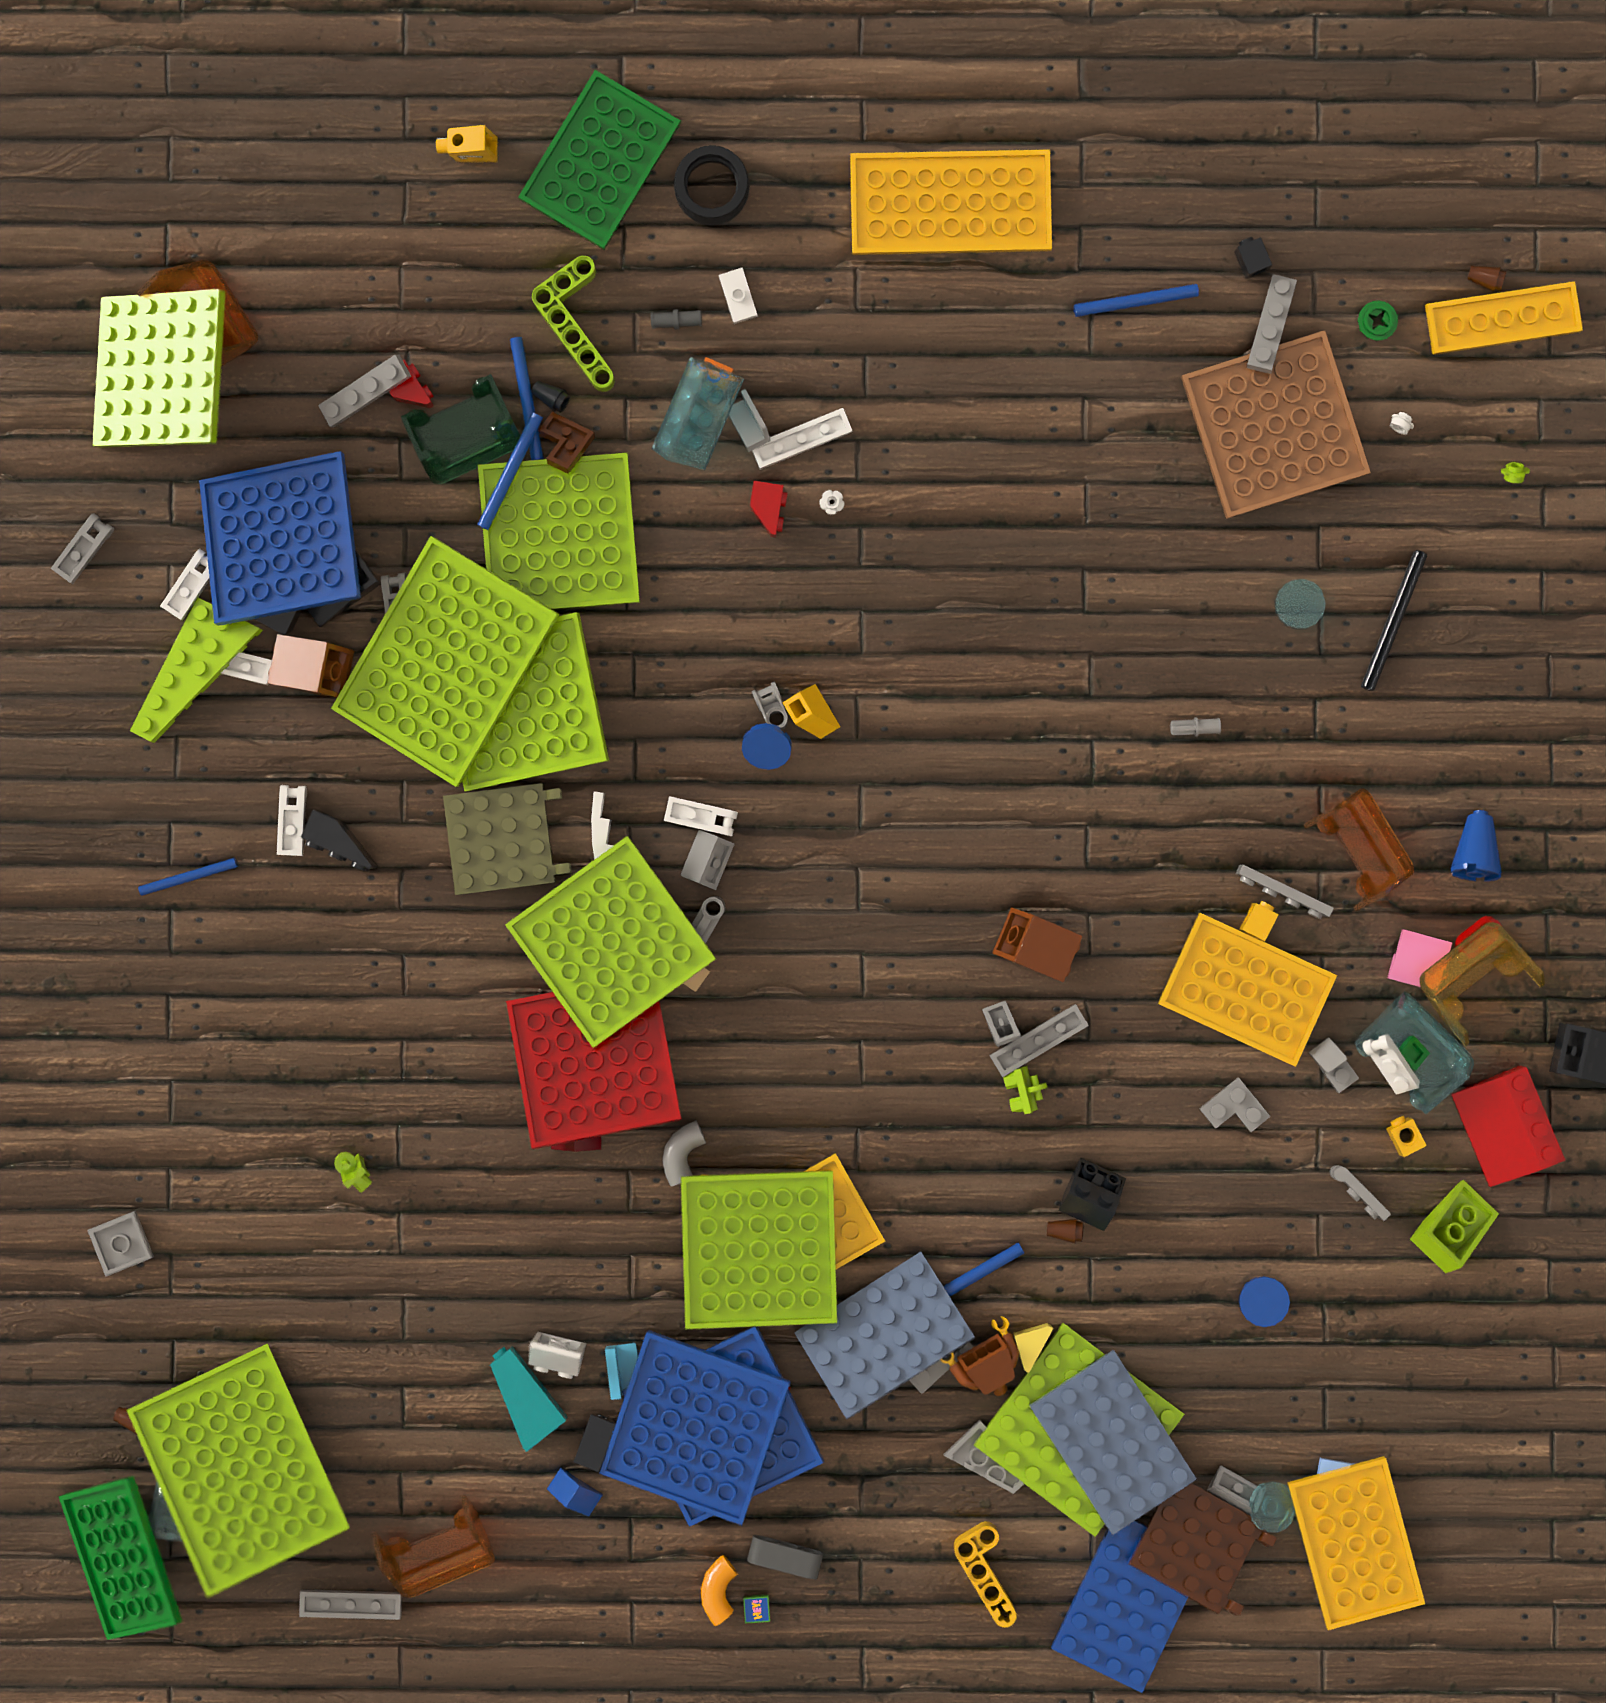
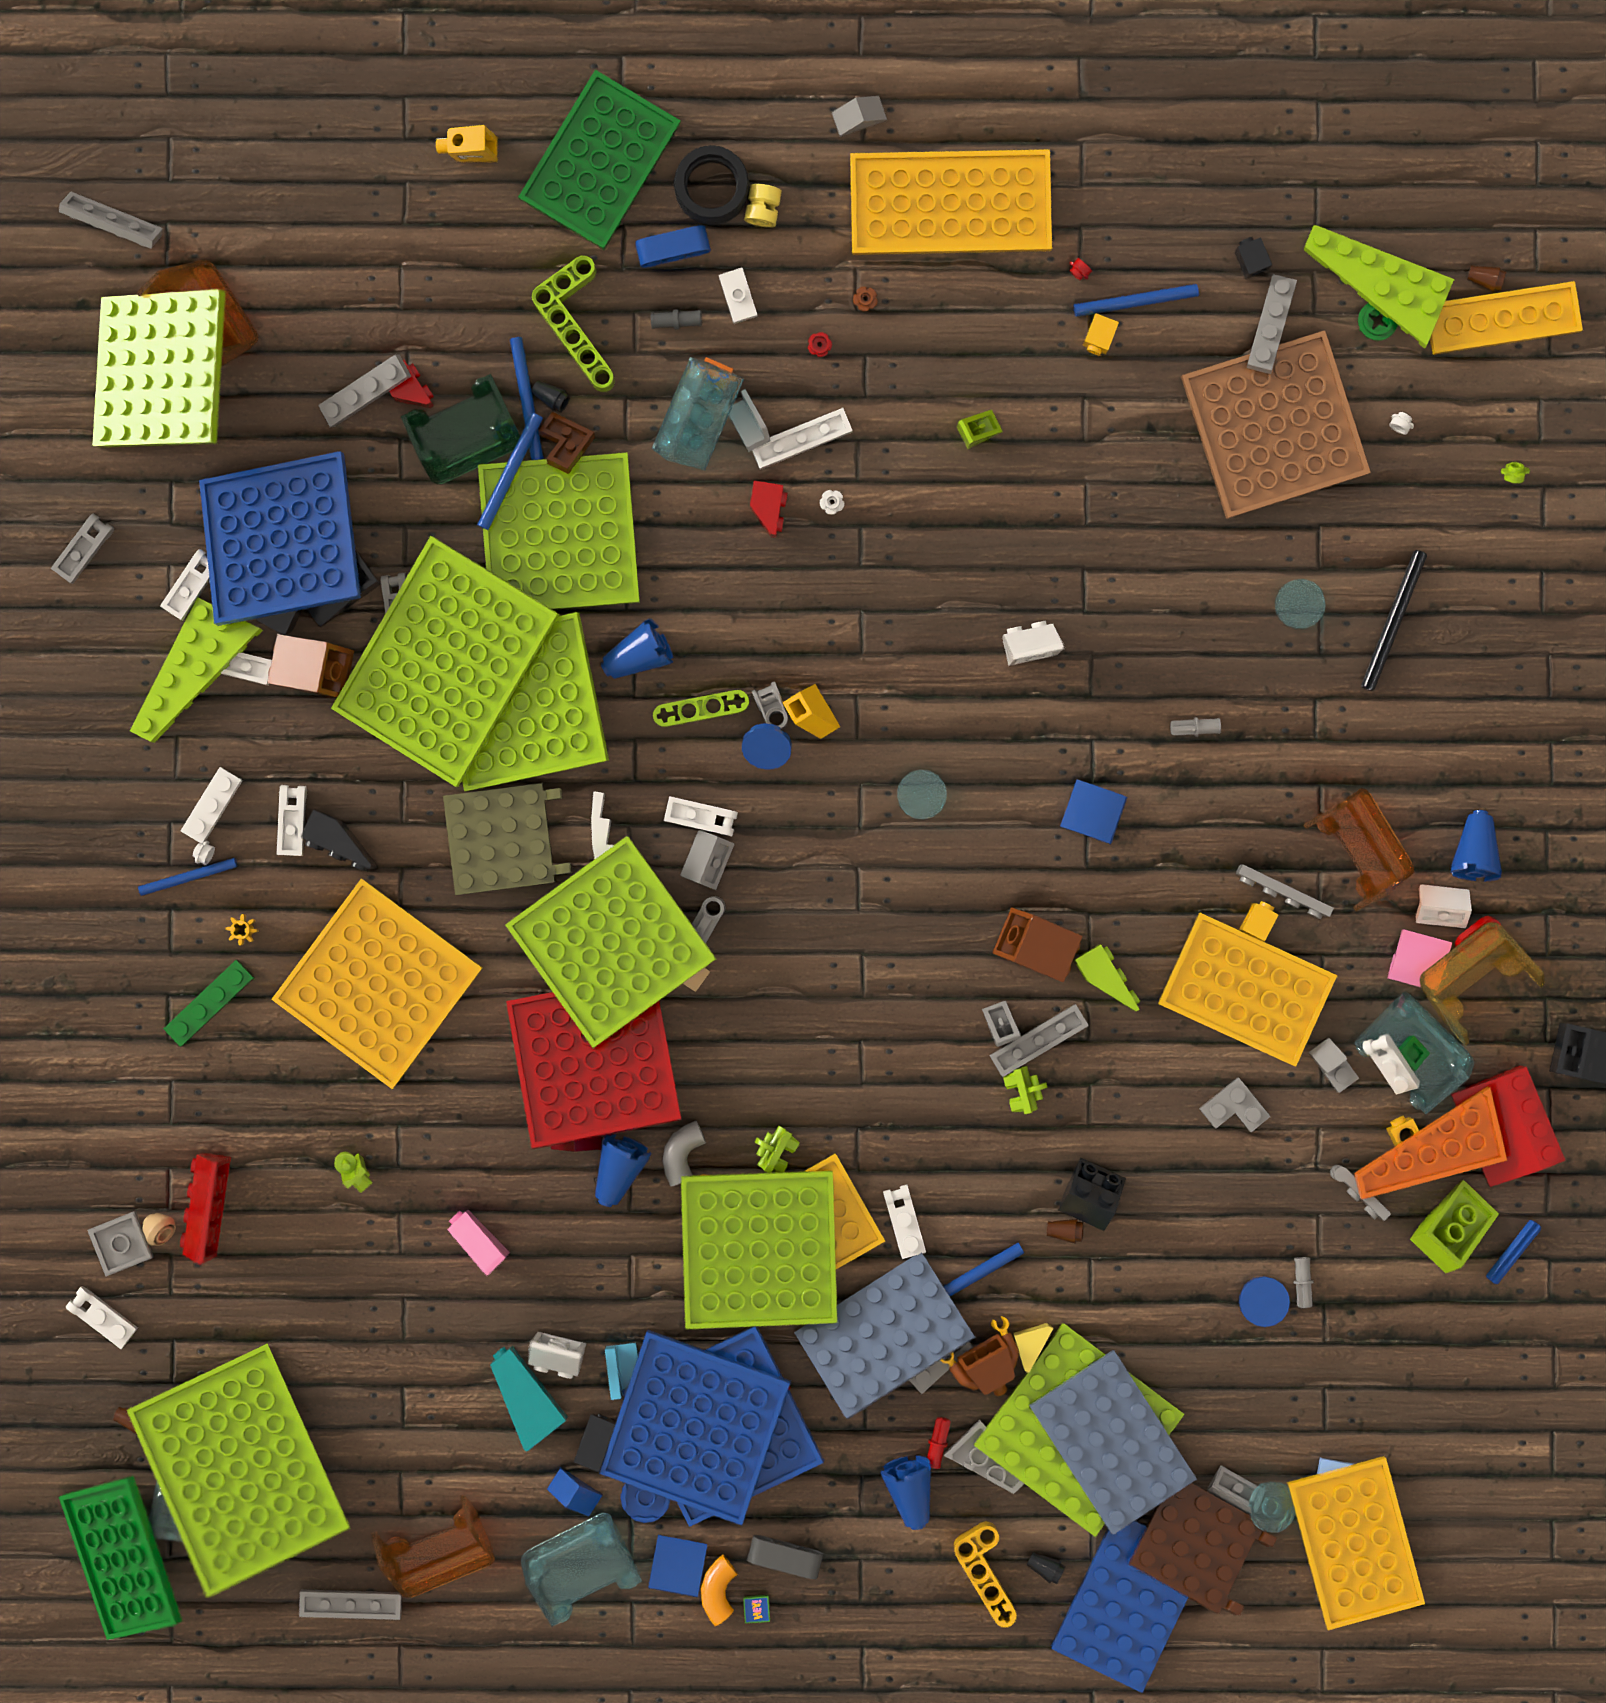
(102, 1317): none -> white plate
(110, 220): none -> light grey plate
(158, 1228): none -> tan cone
(203, 853): none -> white plate
(206, 1207): none -> red slope
(209, 1003): none -> green plate
(211, 805): none -> white plate
(249, 929): none -> yellow gear
(377, 983): none -> yellow plate
(477, 1241): none -> bright pink slope
(577, 1566): none -> clear light blue windscreen
(618, 1168): none -> blue cone
(638, 652): none -> blue cone
(642, 1504): none -> blue tile
(673, 246): none -> blue beam
(677, 1566): none -> blue slope
(701, 711): none -> lime beam
(763, 203): none -> light yellow wheel
(772, 1148): none -> lime hips
(819, 338): none -> red plate
(859, 114): none -> light grey slope
(865, 292): none -> dark orange plate
(904, 1222): none -> white plate
(910, 1489): none -> blue cone
(921, 794): none -> clear light blue tile
(938, 1442): none -> red axle
(978, 428): none -> lime slope
(1032, 643): none -> white slope
(1046, 1567): none -> black cone
(1080, 269): none -> red plate
(1093, 811): none -> blue slope
(1100, 335): none -> yellow brick
(1100, 972): none -> lime slope
(1303, 1282): none -> light grey axle
(1390, 284): none -> lime wing
(1443, 906): none -> white panel
(1451, 1145): none -> orange wing
(1513, 1252): none -> blue axle

